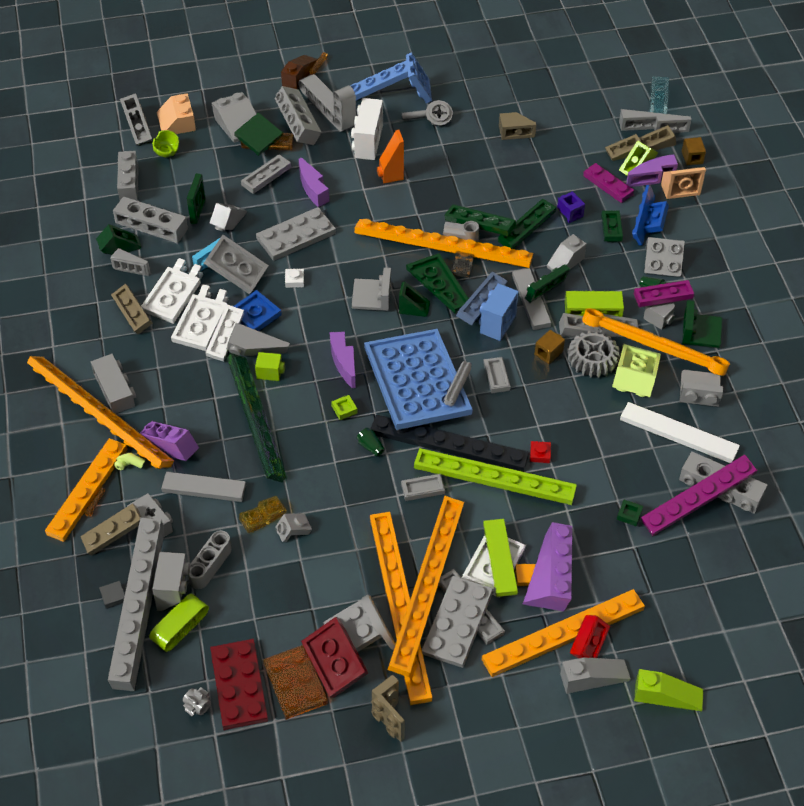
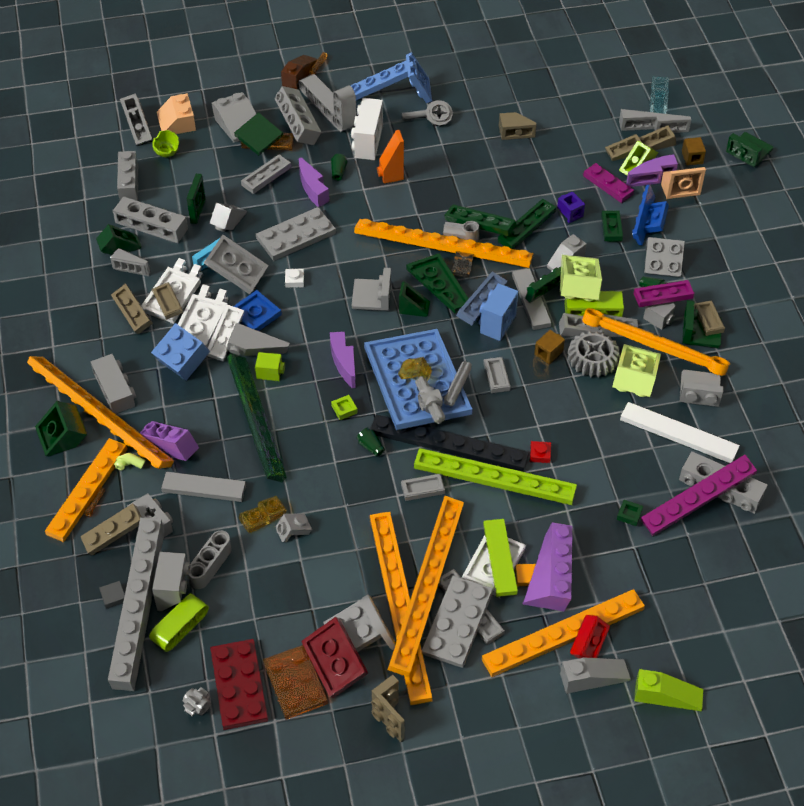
(60, 429): none -> dark green slope
(167, 300): none -> dark tan tile
(180, 351): none -> medium blue brick
(338, 166): none -> dark green cone
(415, 368): none -> clear yellow bracket
(430, 400): none -> light grey axle
(580, 277): none -> yellowish green slope
(709, 318): none -> dark tan tile
(748, 148): none -> dark green bracket

